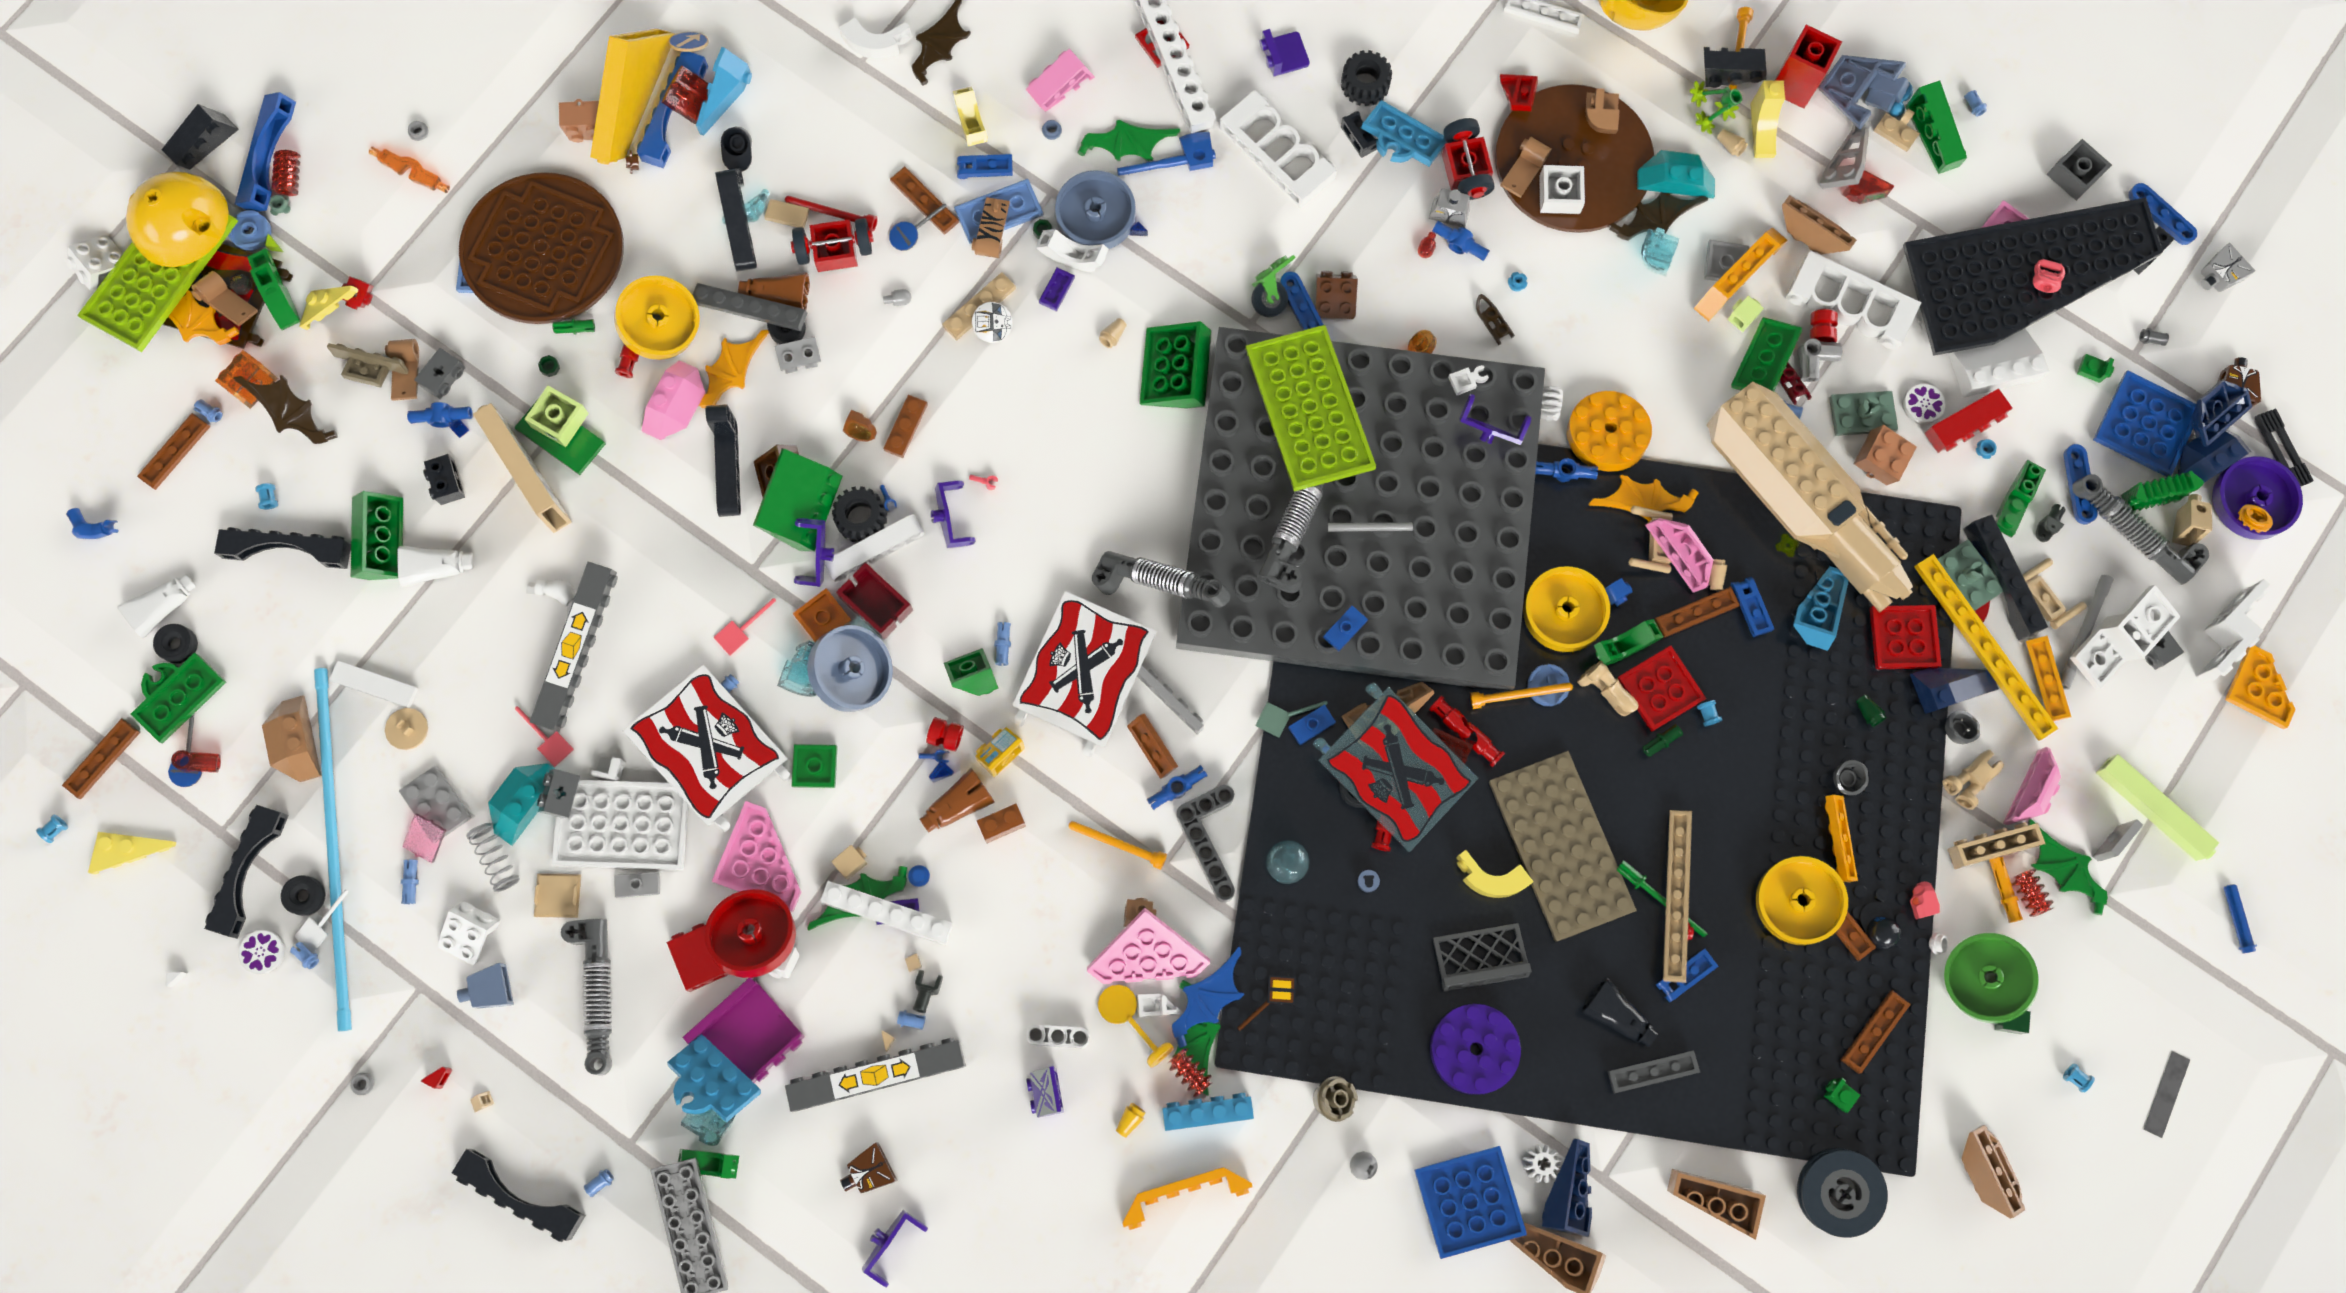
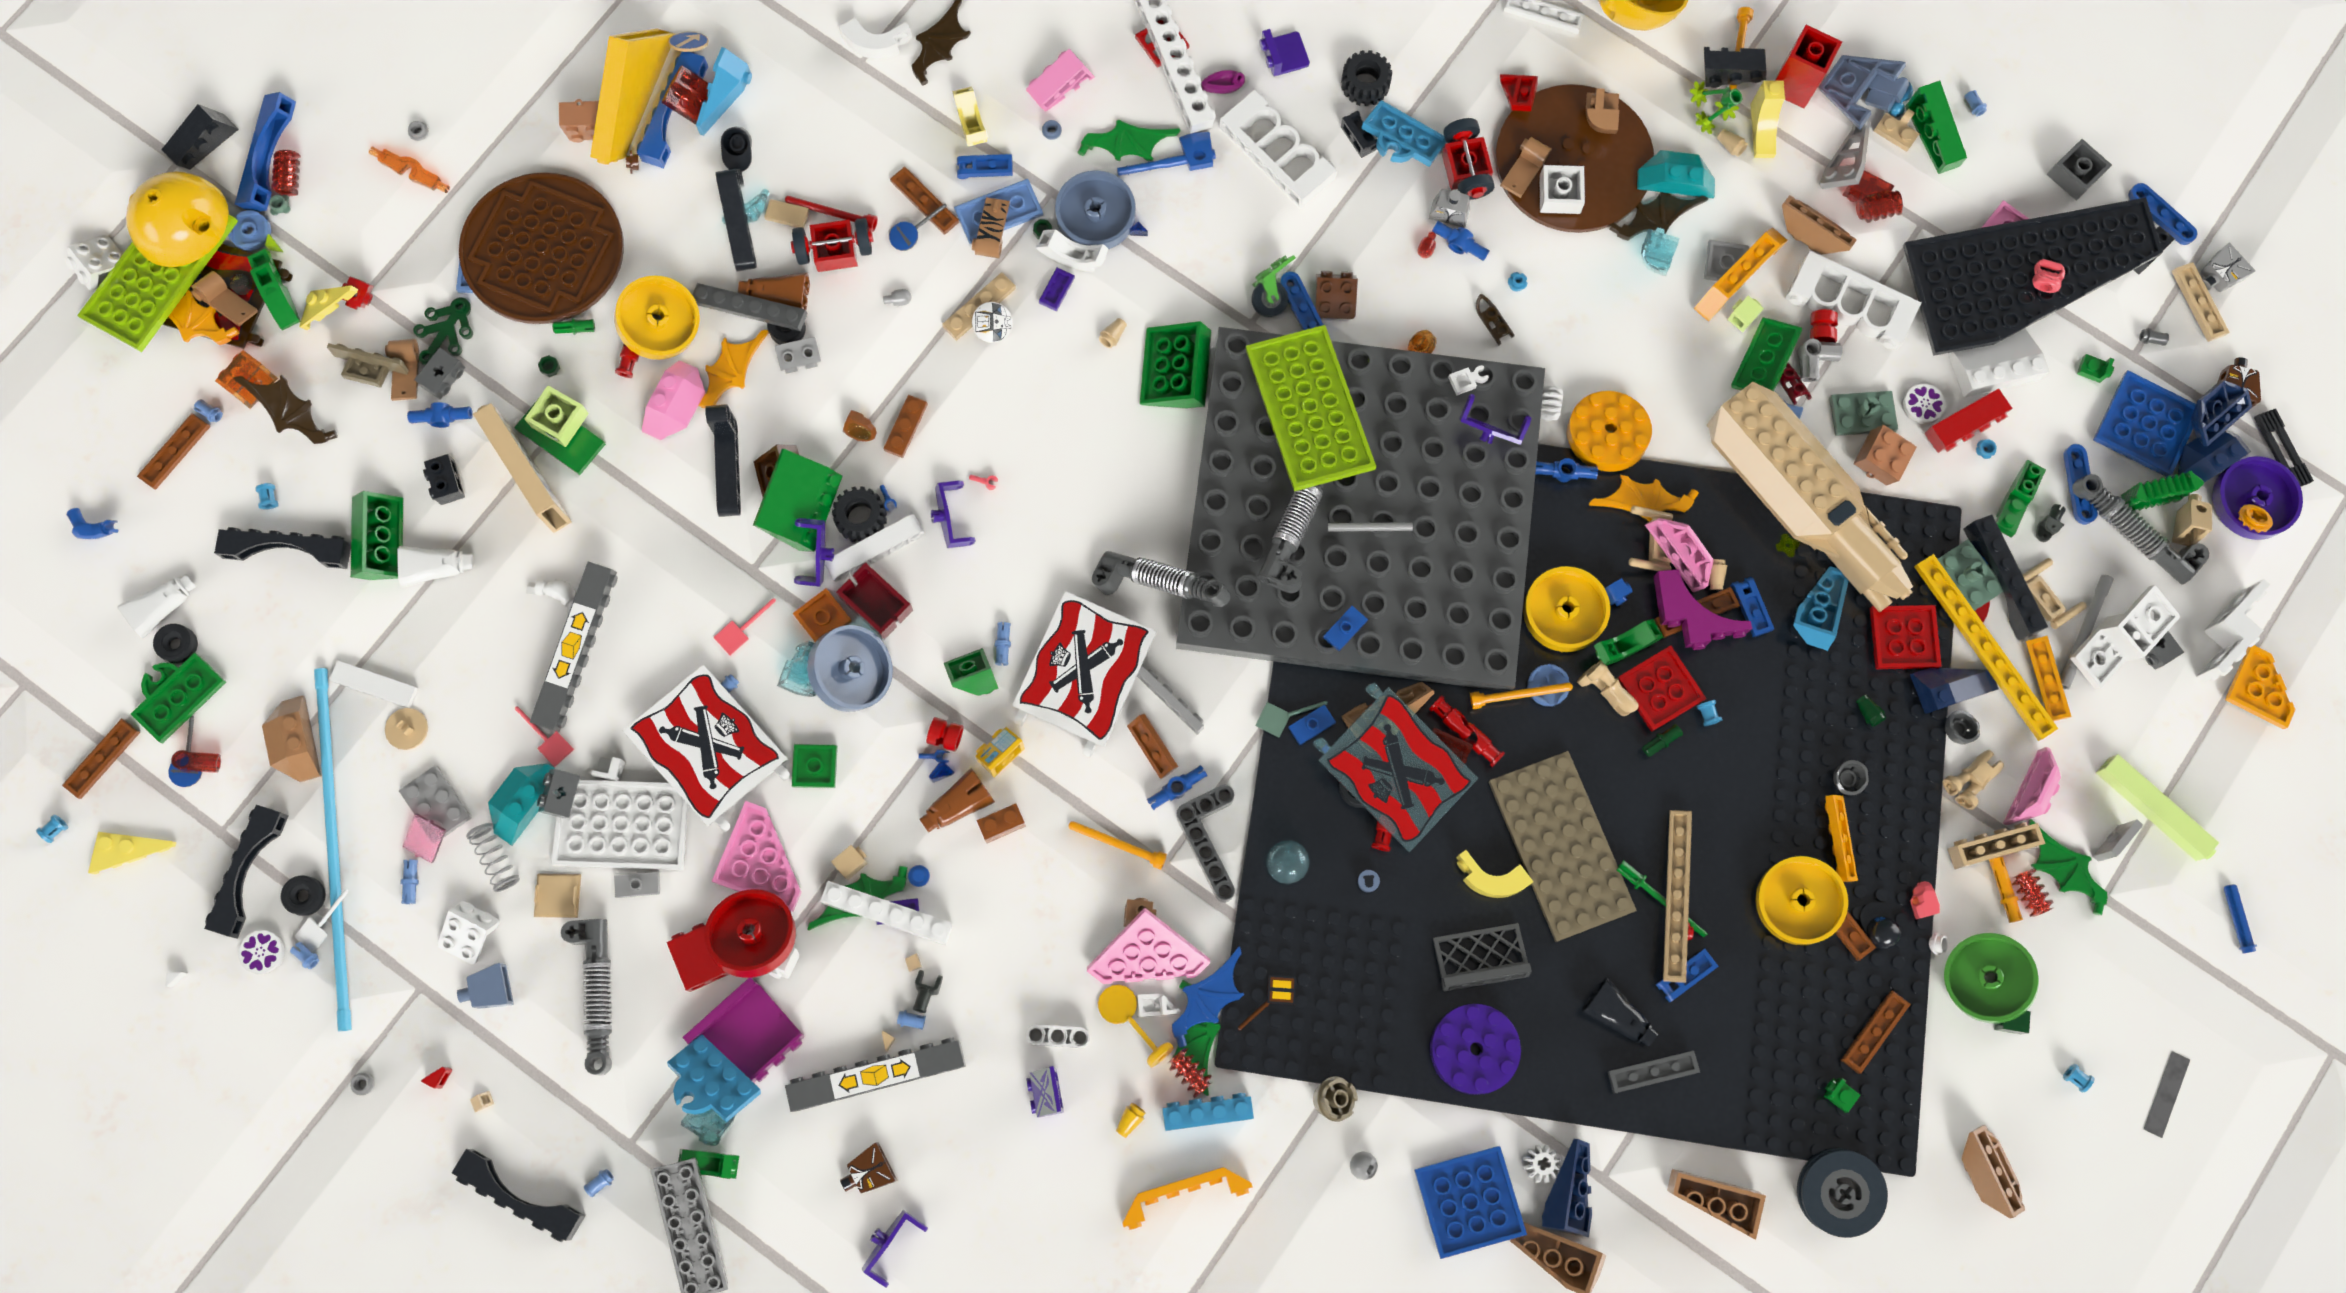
(445, 328): none -> dark green plant
(458, 428): clear blue piece -> none
(1223, 82): none -> magenta arm
(1698, 623): none -> magenta arch
(1879, 206): none -> clear red piece
(2200, 302): none -> tan plate

